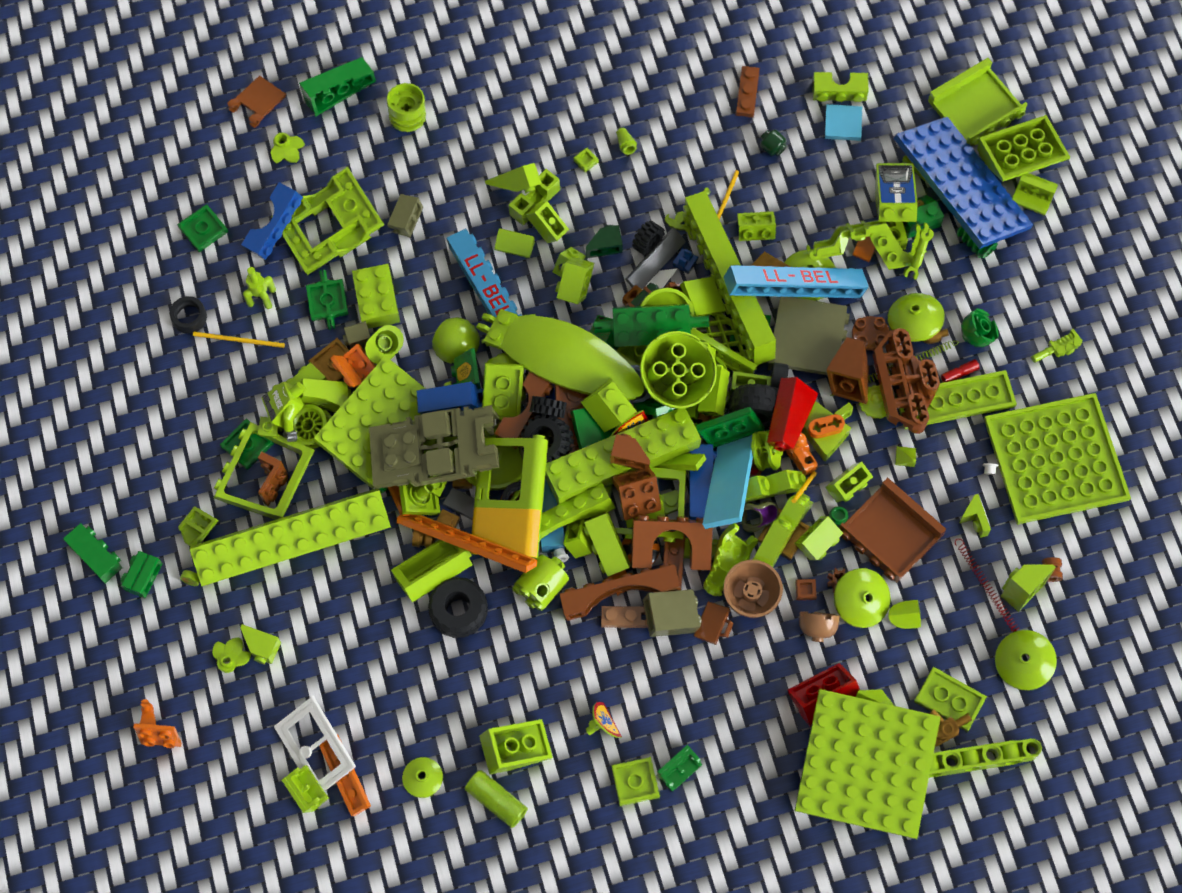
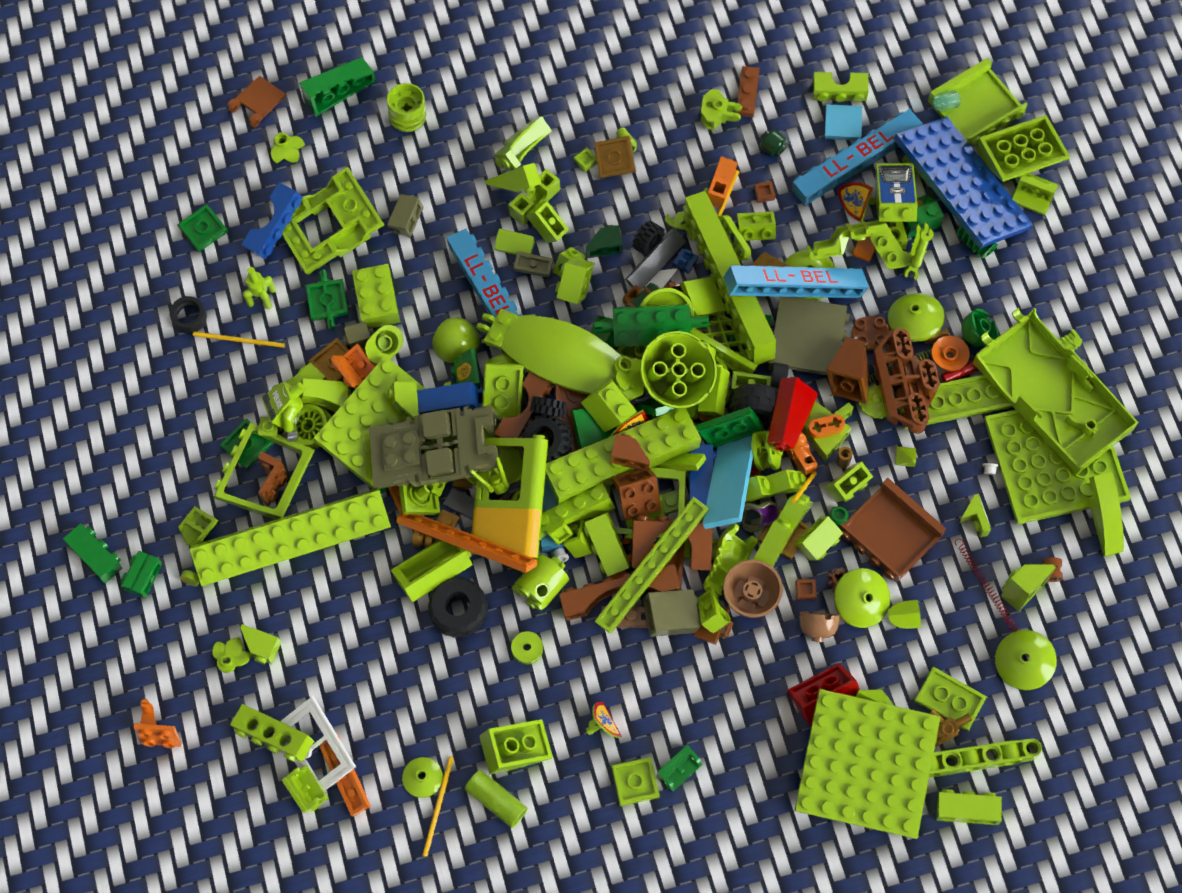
(248, 717): none -> lime brick
(404, 398): none -> lime slope
(437, 807): none -> yellow axle
(498, 481): none -> lime plant
(521, 143): none -> lime arch
(522, 640): none -> lime piece
(533, 264): none -> olive plate
(560, 532): none -> lime tile
(615, 157): none -> pearl gold tile
(630, 375): none -> lime plate
(652, 565): none -> lime tile
(711, 613): none -> lime plate
(715, 110): none -> lime hinge
(721, 181): none -> orange slope
(739, 243): none -> lime beam
(764, 192): none -> dark orange tile
(844, 457): none -> pearl gold piece
(852, 159): none -> dark azure brick
(856, 198): none -> shield
(946, 100): none -> clear light blue brick
(953, 346): none -> orange dish
(968, 807): none -> lime brick
(1054, 391): none -> lime piece
(1107, 513): none -> lime slope

